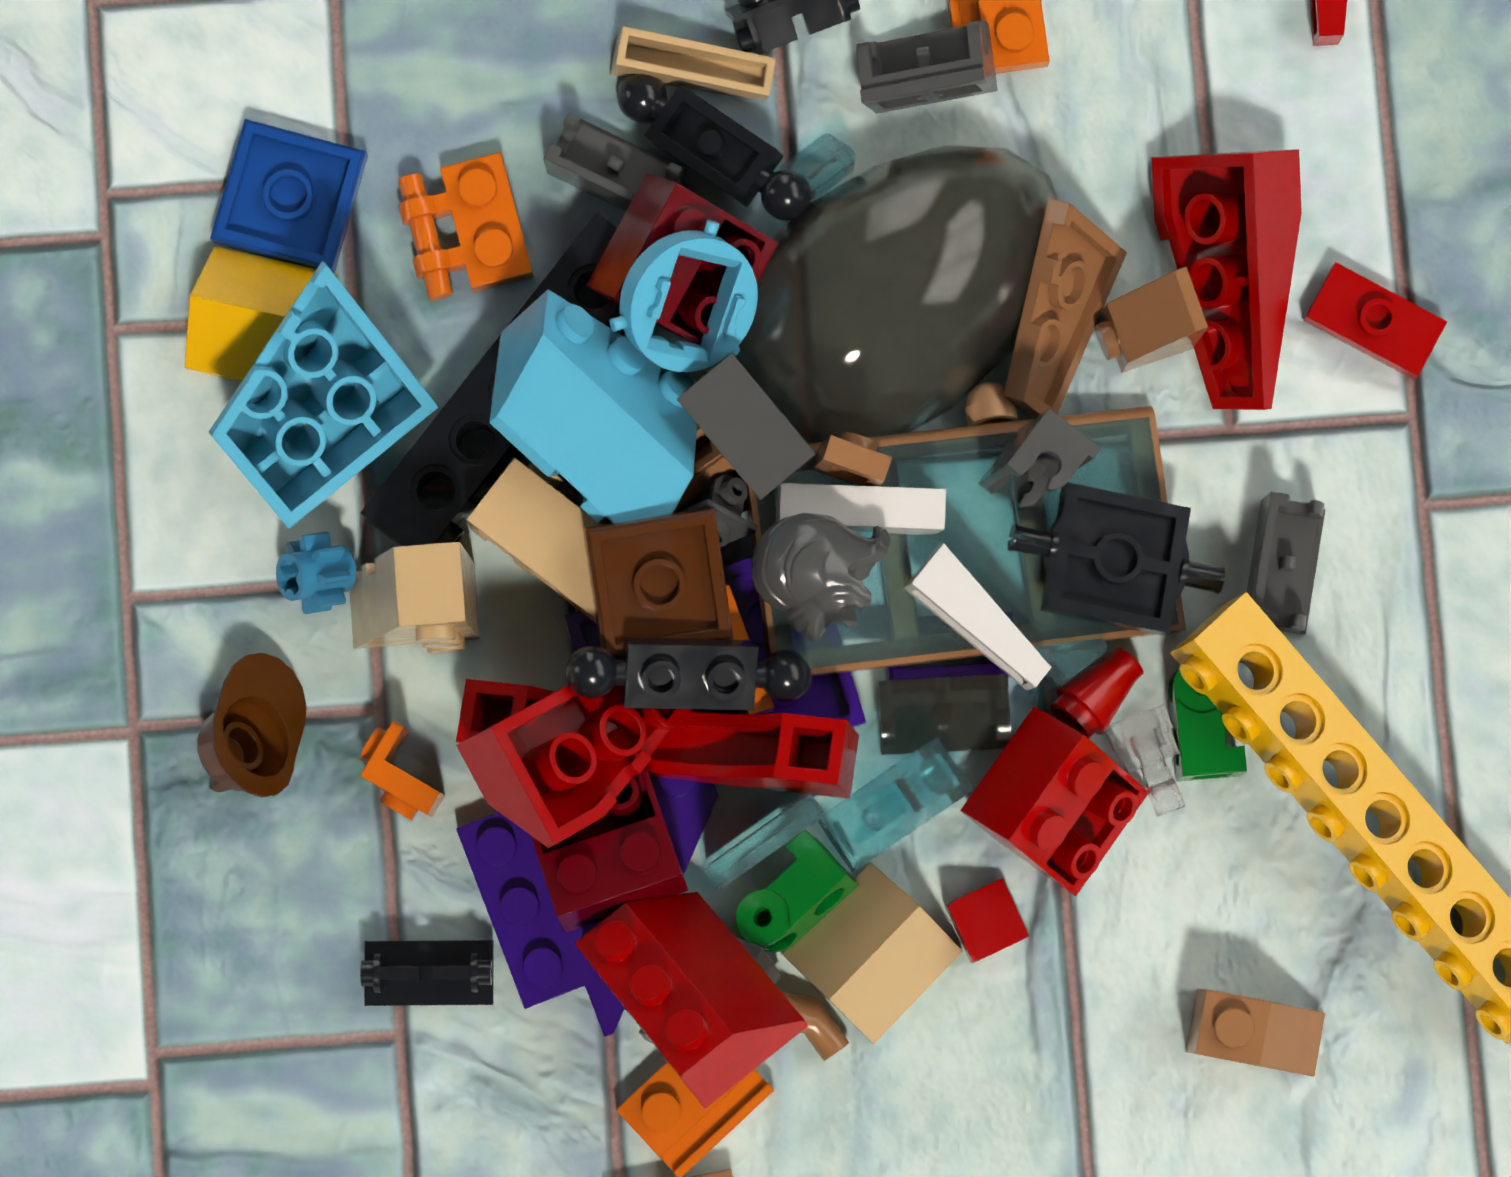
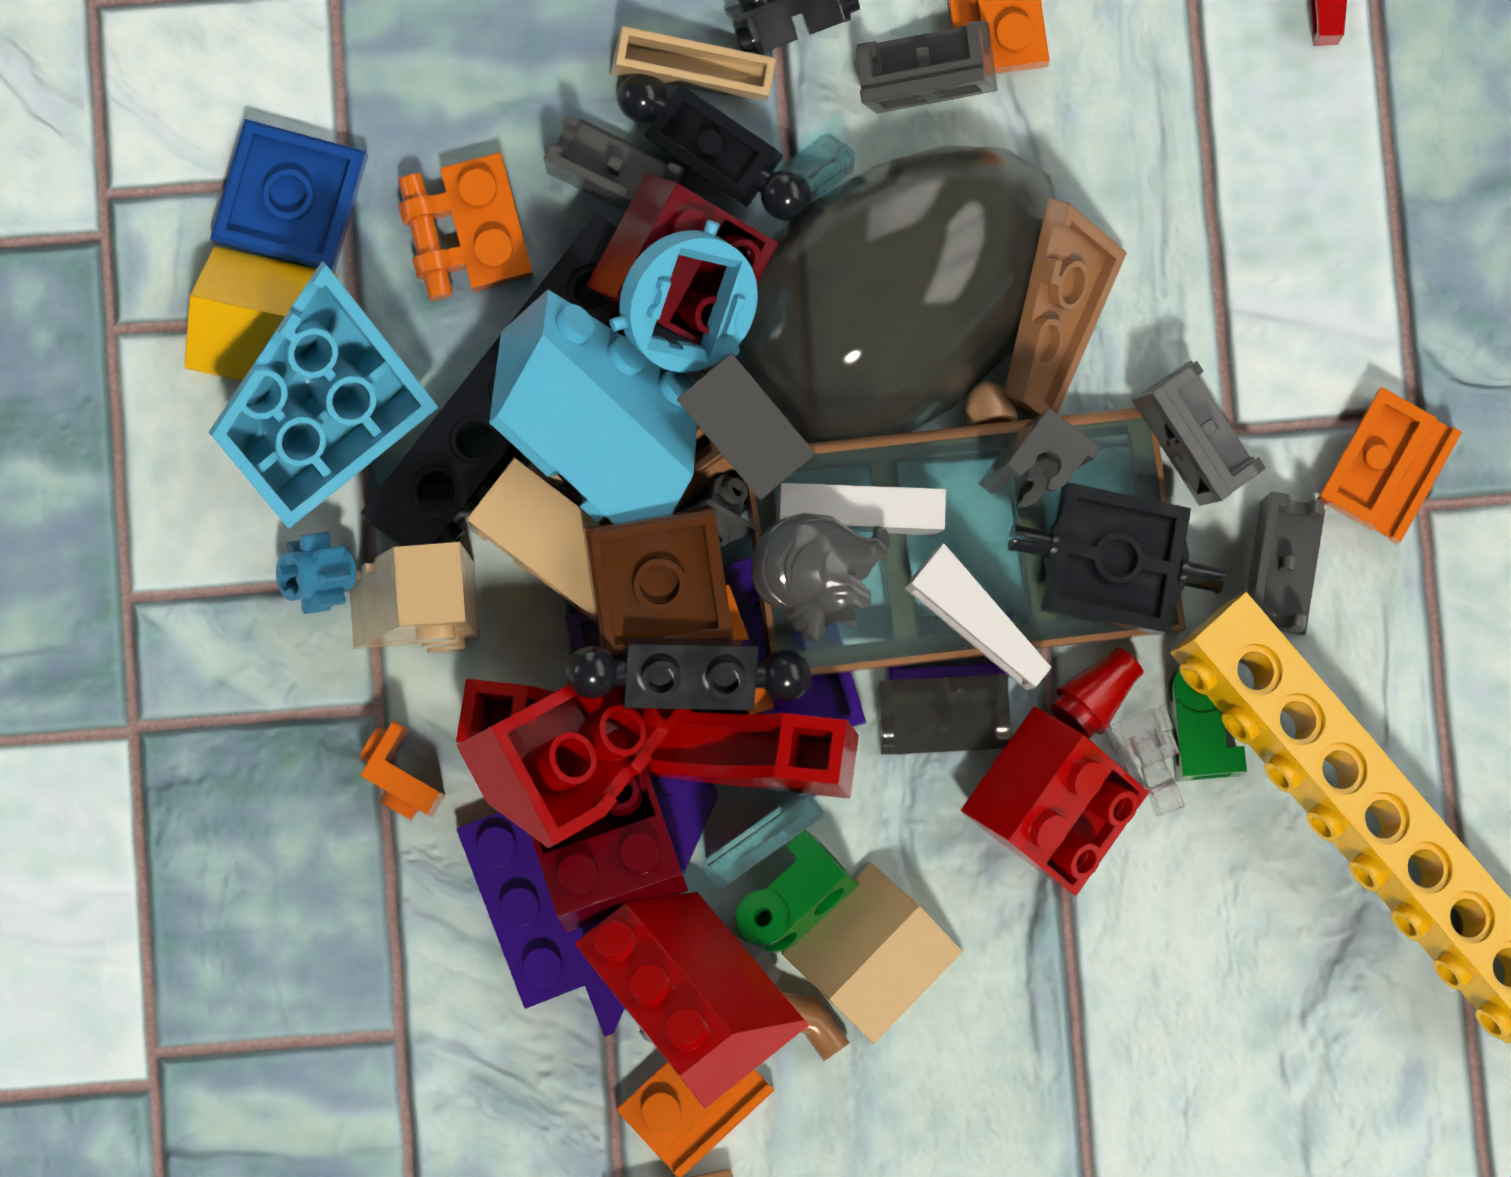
(255, 728): reddish brown piece -> none
(428, 973): black hinge -> none
(852, 460): medium nougat plate -> none
(894, 804): clear light blue slope -> none
(986, 920): red slope -> none
(1069, 659): clear light blue slope -> none
(1152, 322): medium nougat slope -> none
(1196, 435): none -> dark grey hinge
(1237, 234): red wedge -> none
(1255, 1032): medium nougat slope -> none
(1375, 321): red plate -> none
(1389, 465): none -> orange plate

